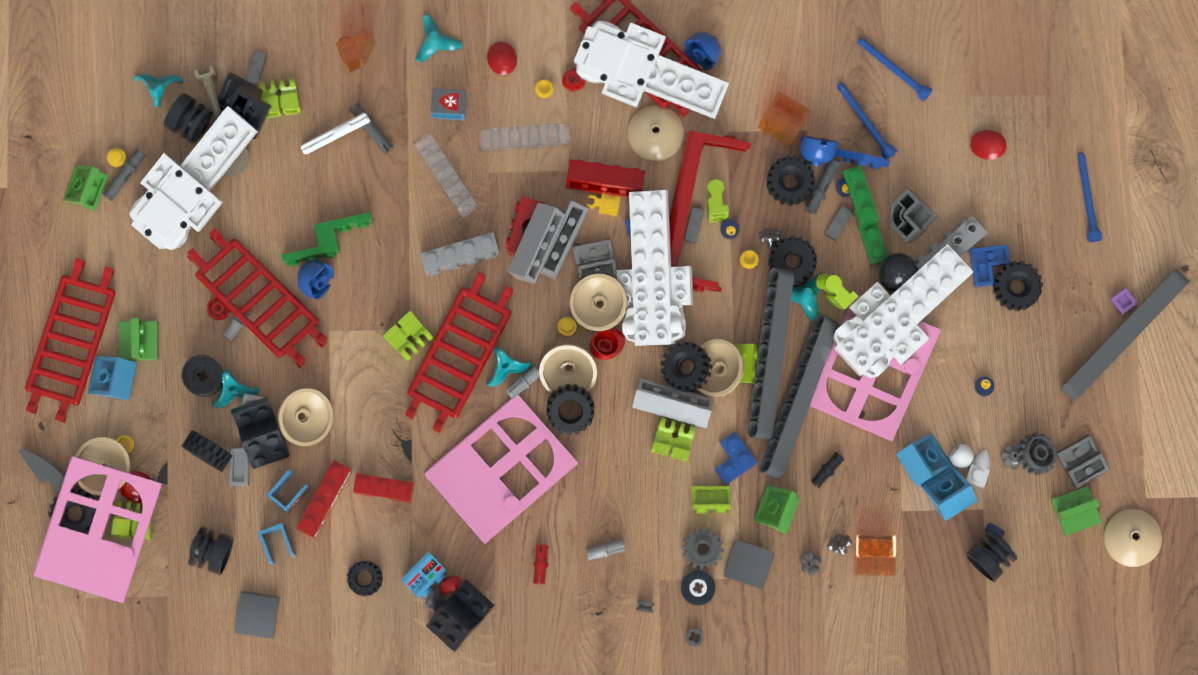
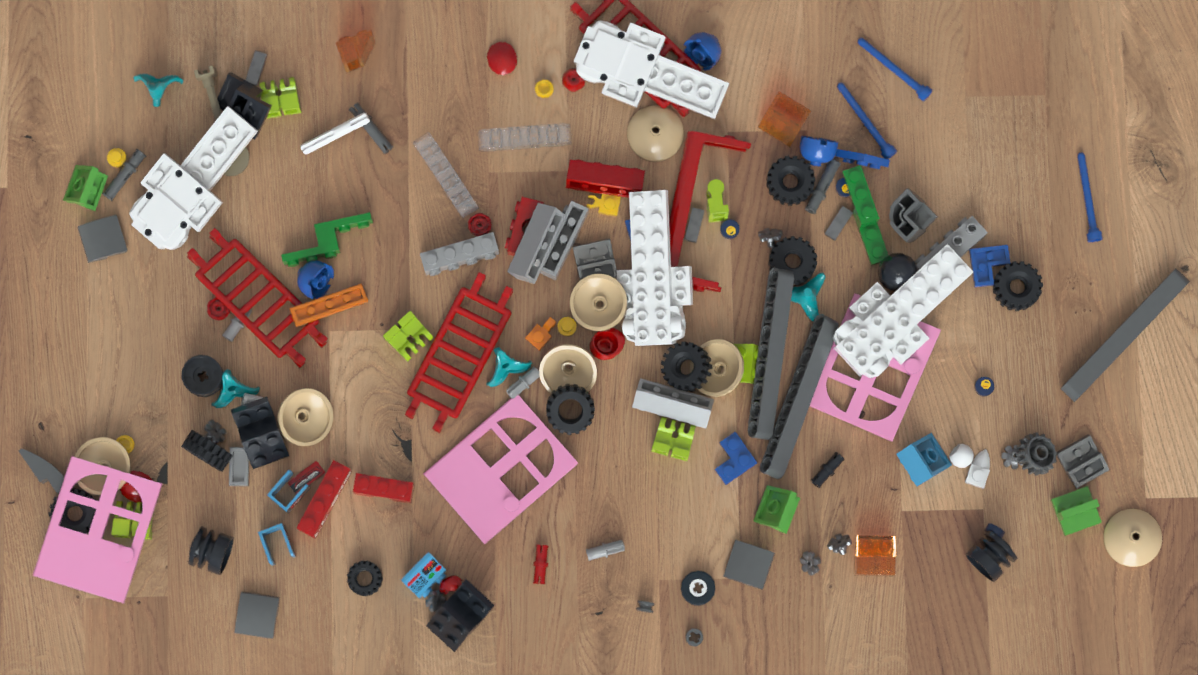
(92, 346): red bar -> none
(102, 238): none -> dark grey slope
(112, 377): dark azure slope -> none
(138, 340): bright green bracket -> none
(188, 118): black wheel -> none
(214, 432): none -> flat silver plant
(306, 476): none -> sticker
(328, 305): none -> orange tile
(435, 40): teal piece -> none
(448, 104): piece -> none
(479, 218): none -> red plate
(540, 335): none -> orange plate
(702, 559): dark grey gear -> none
(711, 498): lime bracket -> none
(749, 259): yellow plate -> none
(835, 292): lime legs -> none
(949, 492): dark azure slope -> none
(988, 144): red hat -> none
(1123, 301): medium lavender plate -> none

